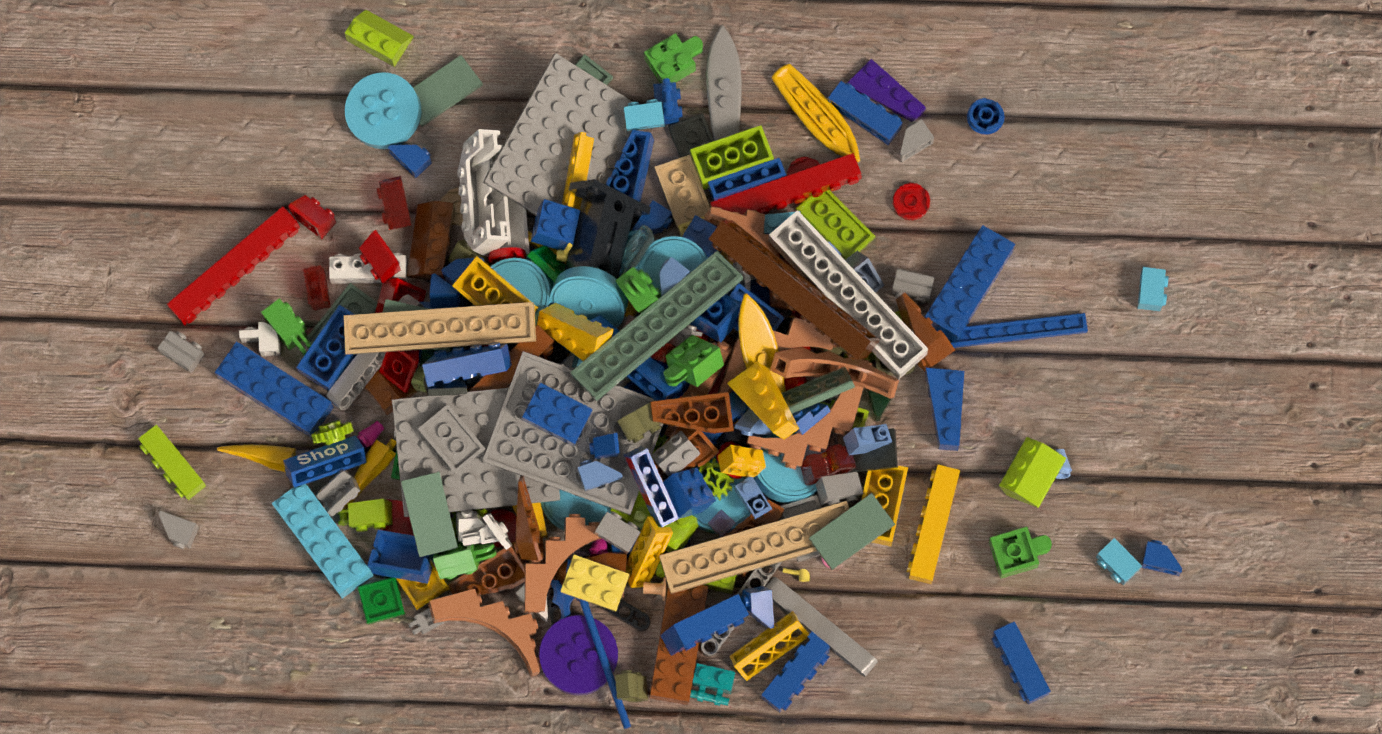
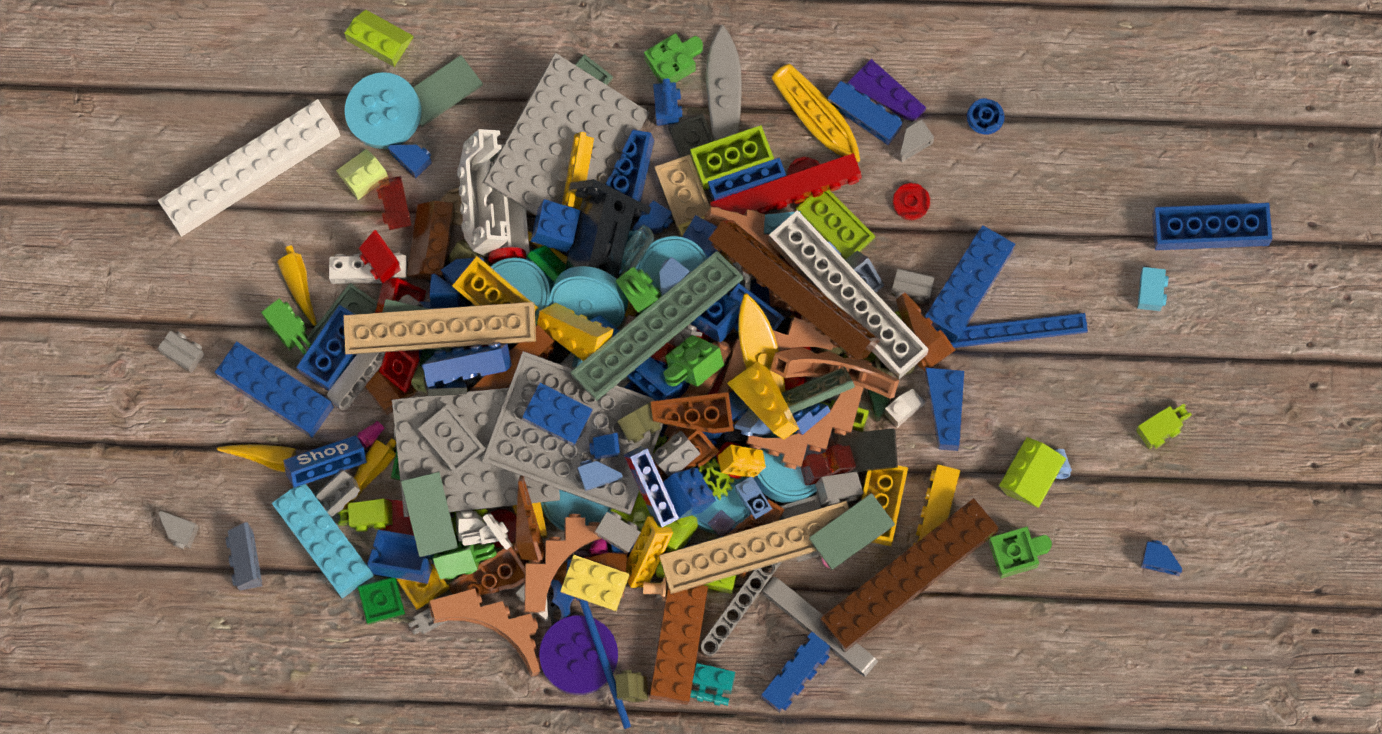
(172, 462): lime brick -> none
(233, 266): red brick -> none
(244, 557): none -> sand blue slope
(249, 167): none -> white brick
(266, 336): white brick -> none
(295, 276): none -> yellow piece
(312, 216): red slope -> none
(316, 288): clear red brick -> none
(332, 432): lime gear -> none
(362, 174): none -> yellowish green slope
(563, 254): light yellow hand -> none
(634, 624): black beam -> none
(644, 115): medium azure brick -> none
(704, 625): blue wedge -> none
(759, 604): slope -> none
(766, 643): yellow fence -> none
(804, 575): light yellow hand -> none
(866, 439): medium blue slope -> none
(904, 407): none -> white slope
(909, 575): none -> reddish brown brick
(1021, 663): blue brick -> none
(1118, 562): medium azure brick -> none
(1162, 426): none -> lime brick
(1212, 226): none -> blue brick

